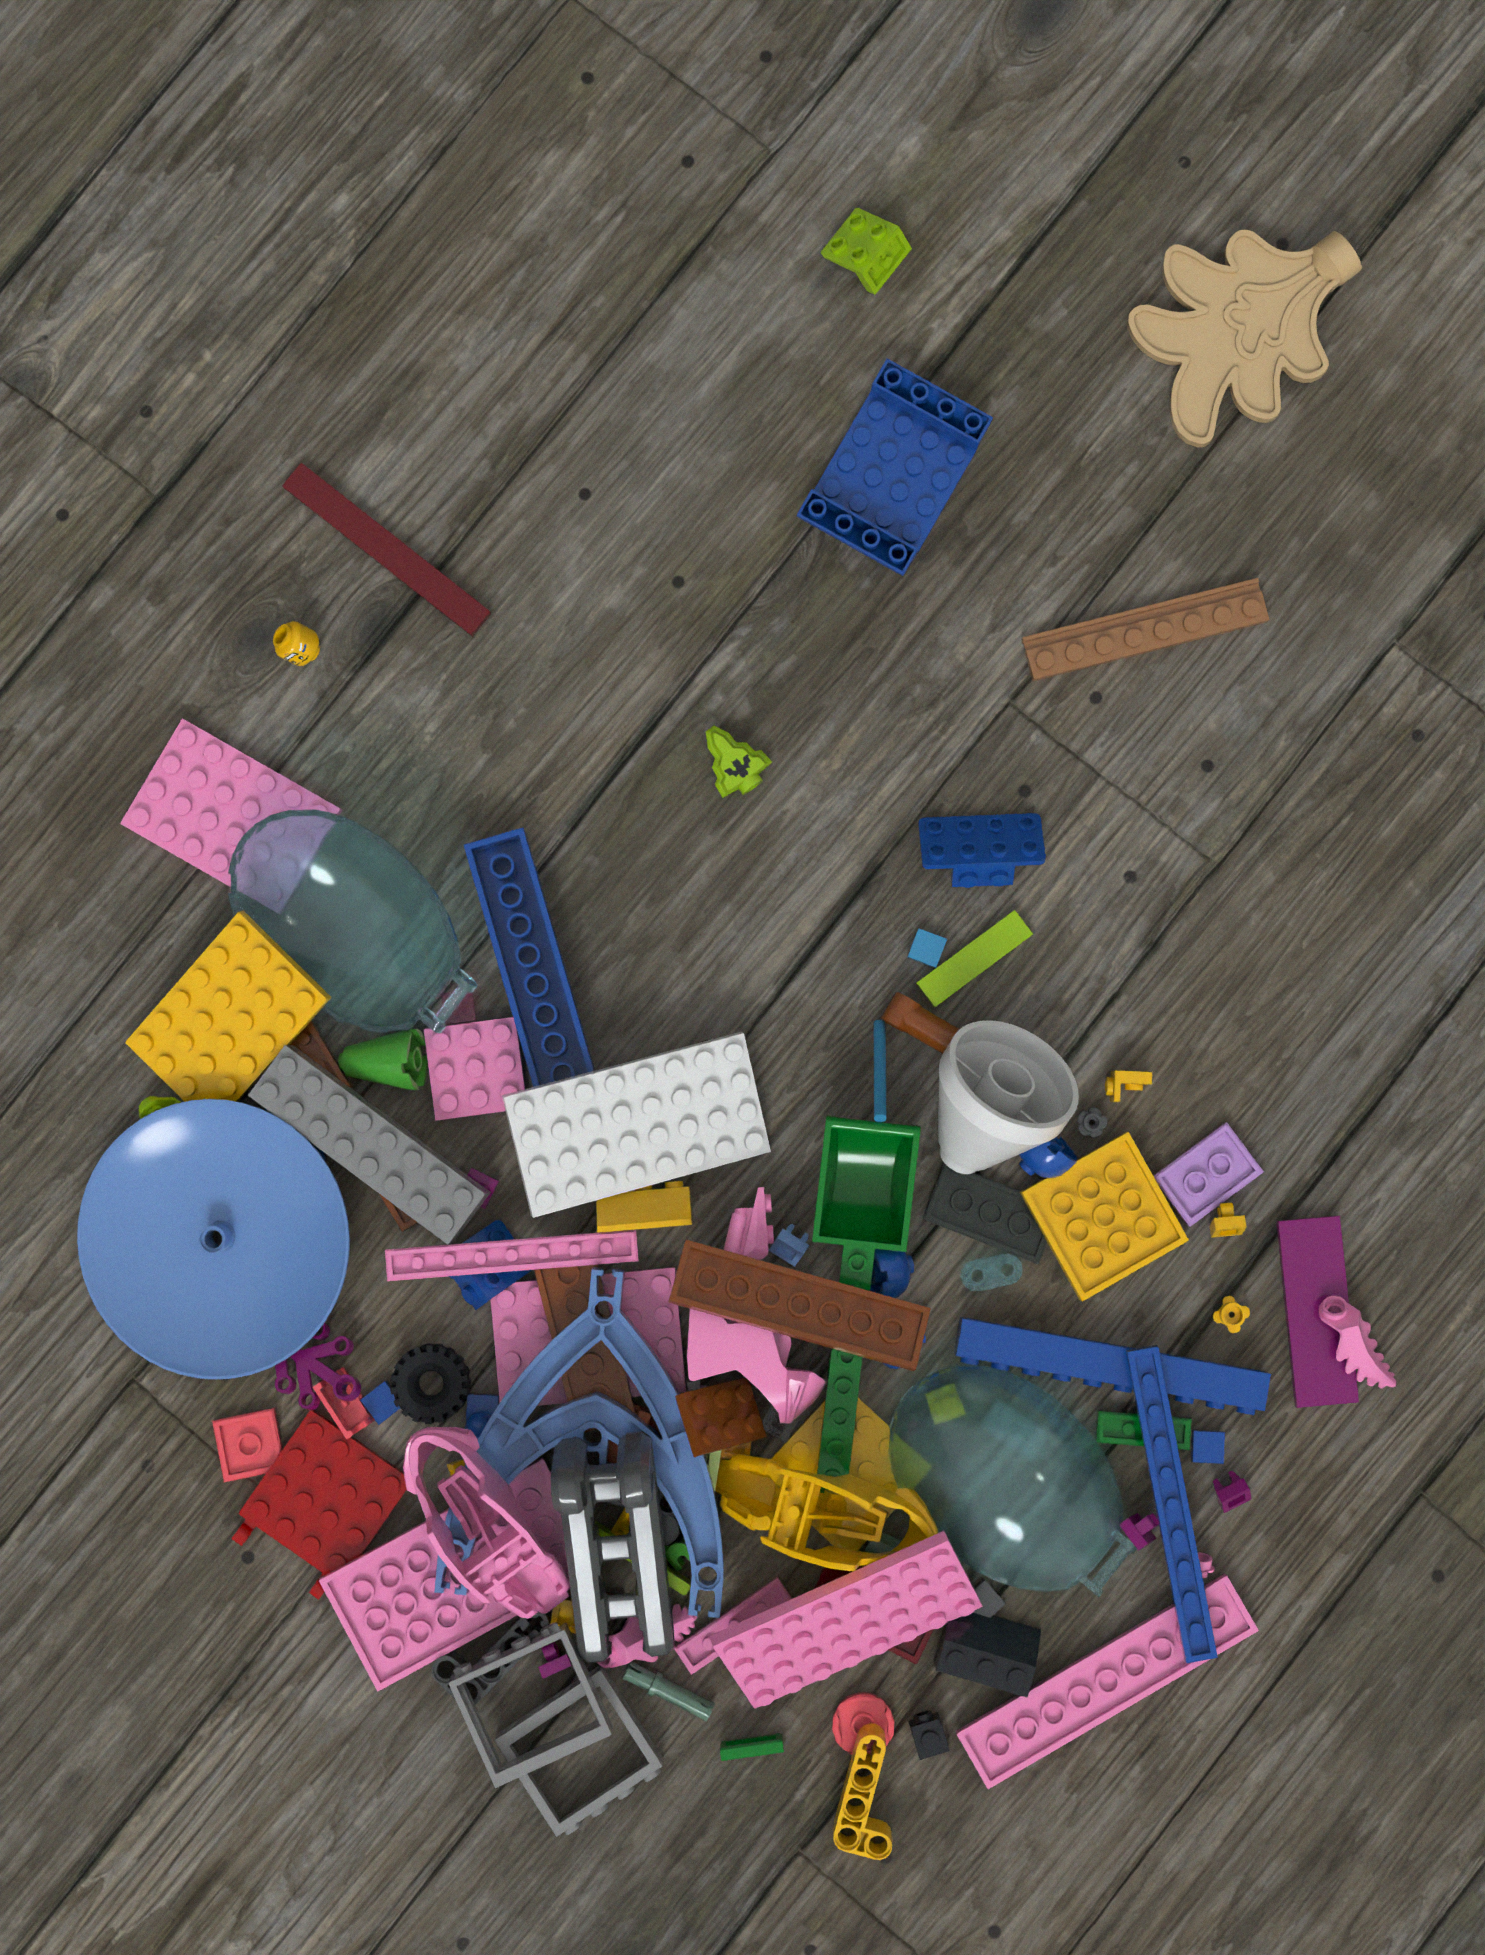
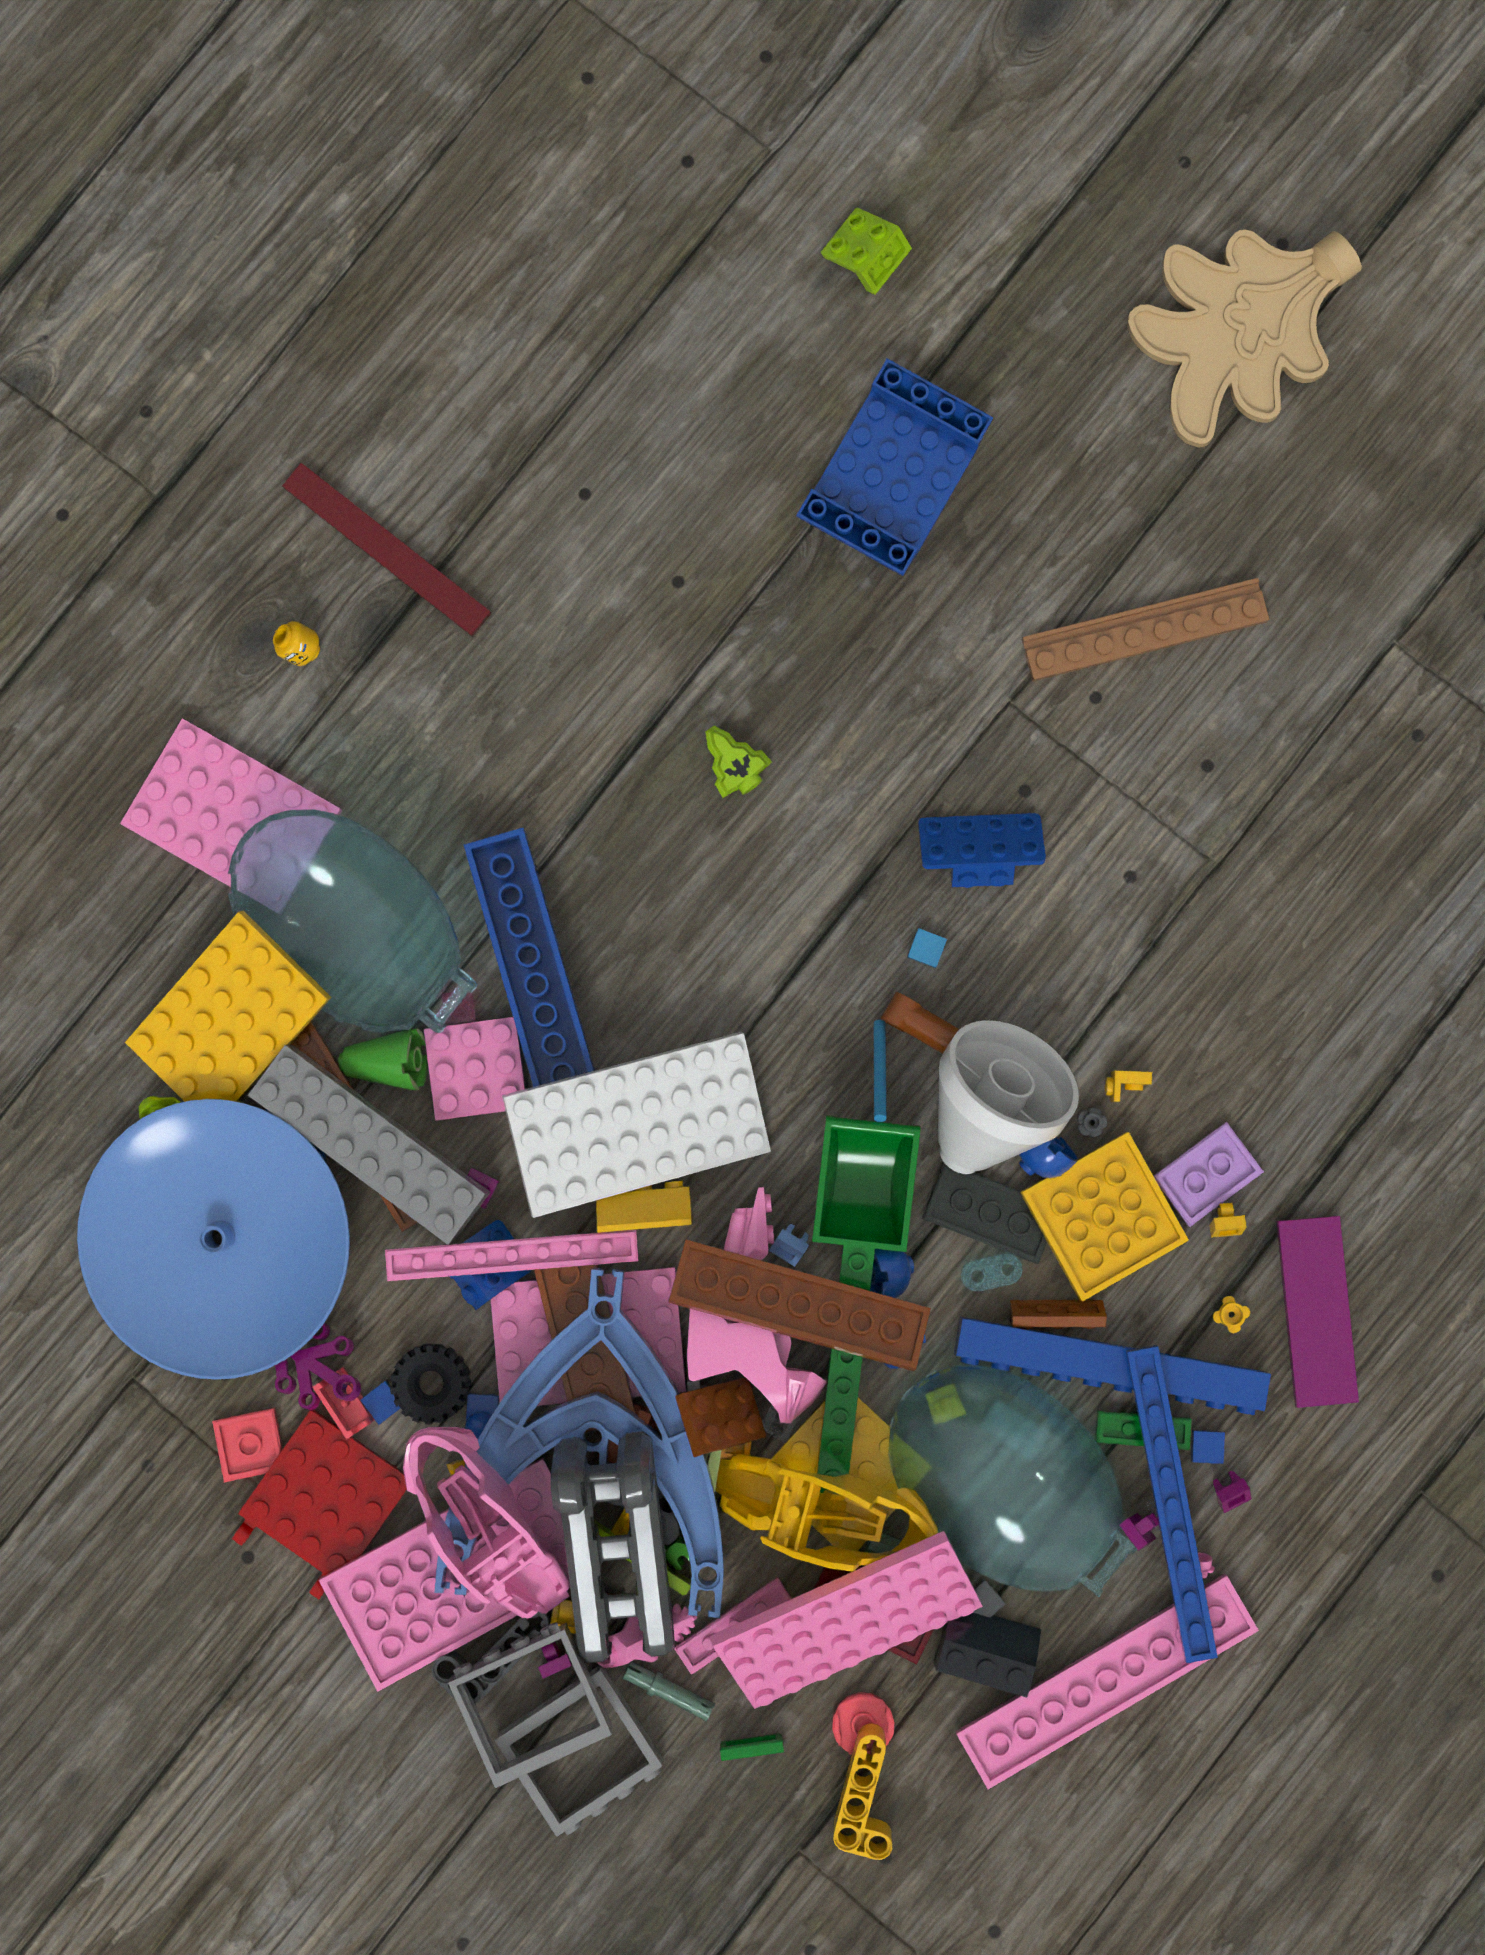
(928, 1734): black bracket -> none
(974, 958): lime tile -> none
(1057, 1313): none -> dark orange plate
(1355, 1343): bright pink plant -> none

